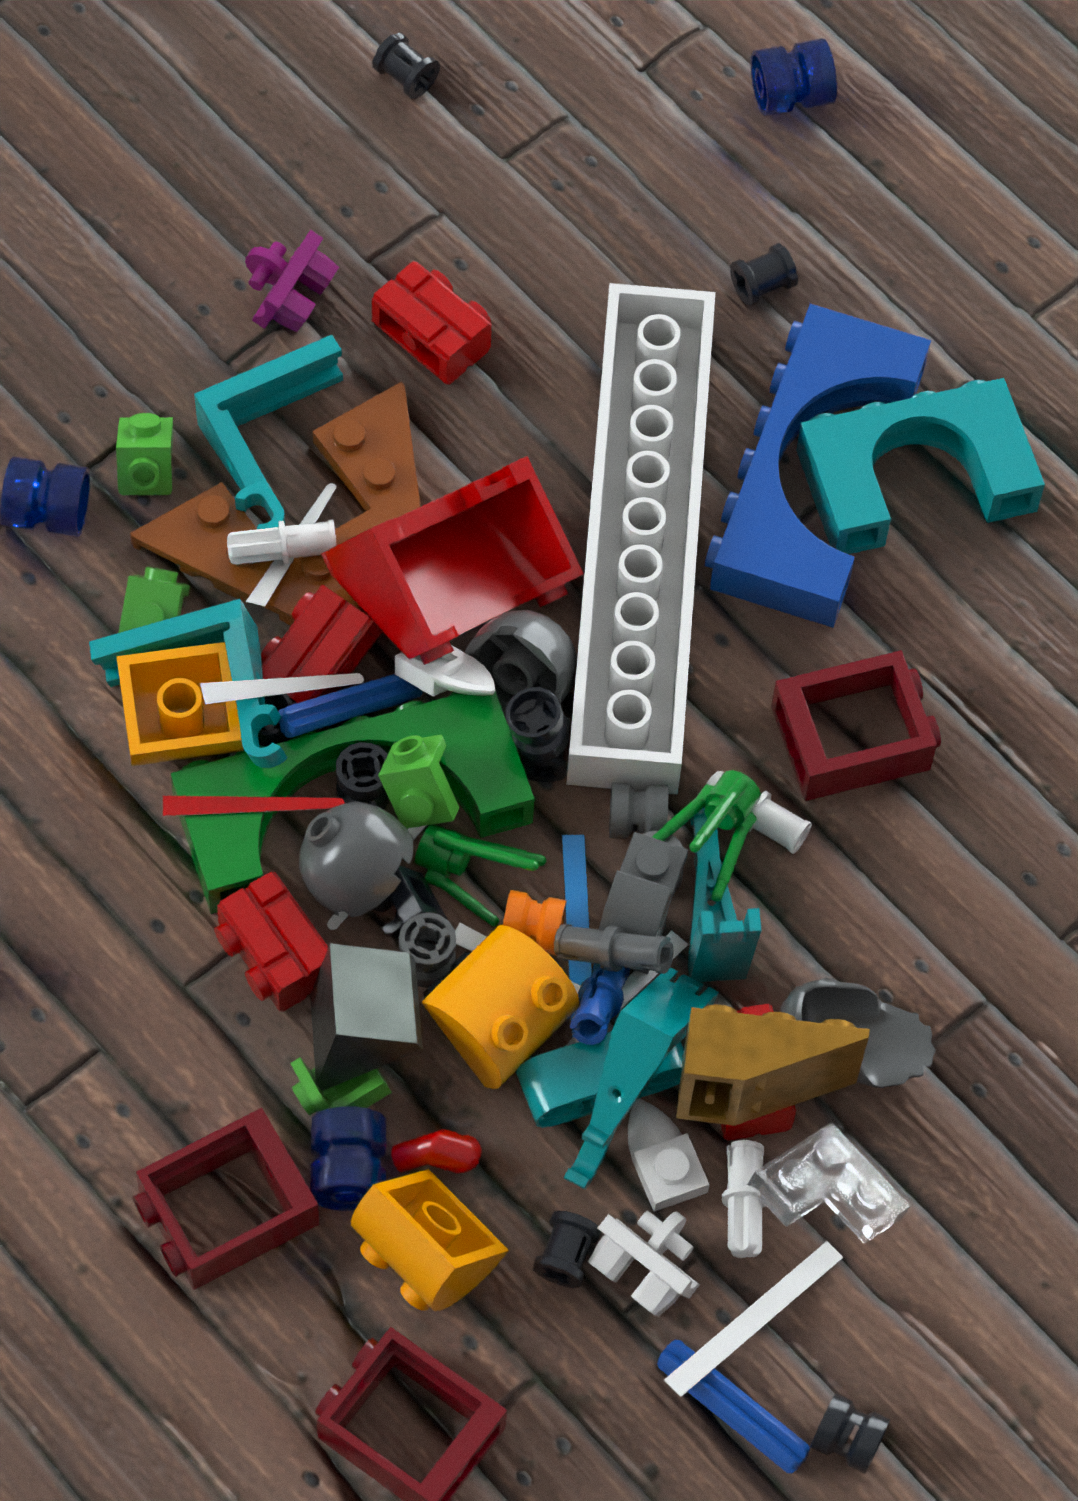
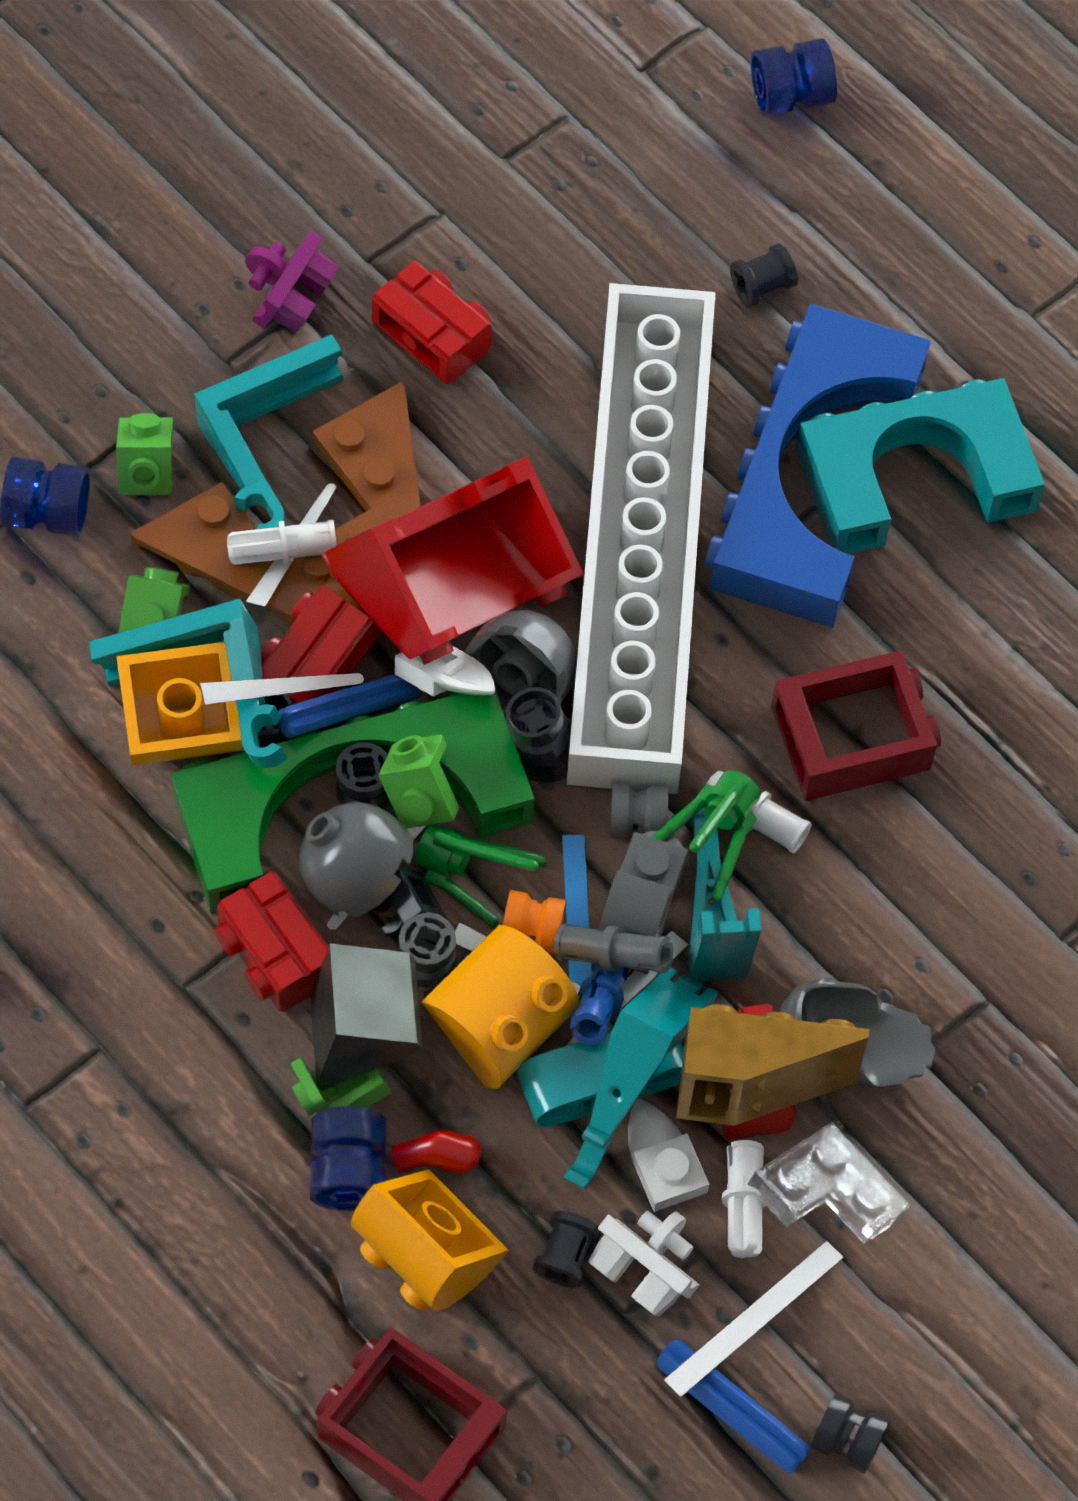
(228, 804): red sticker -> none
(248, 1134): dark red window -> none
(406, 65): black bush -> none

